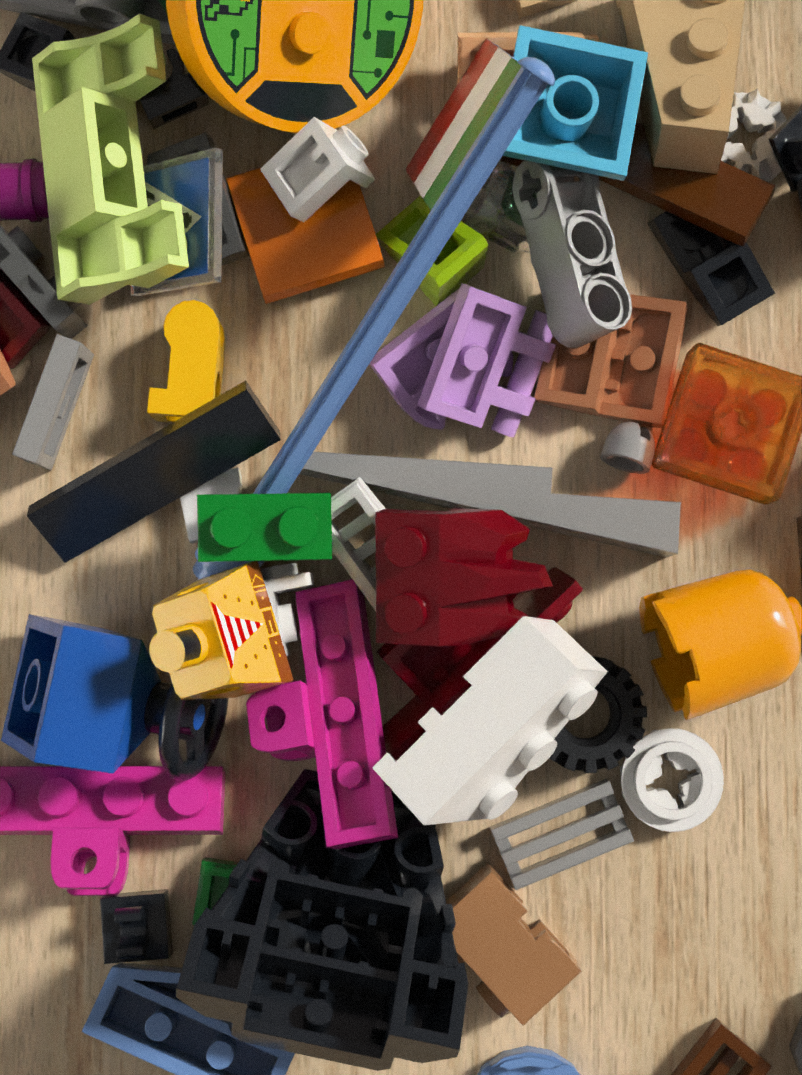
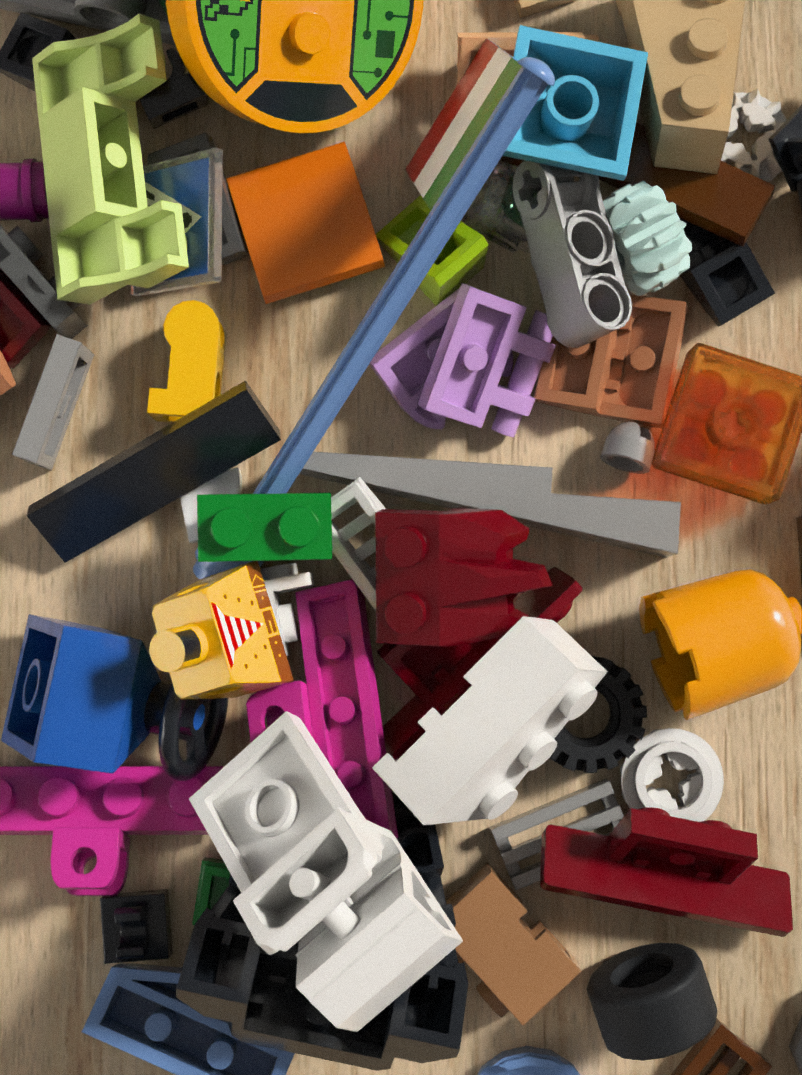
(316, 167): white bracket -> none
(321, 877): none -> white piece
(647, 237): none -> light aqua gear
(652, 1001): none -> black tyre
(670, 869): none -> dark red bracket

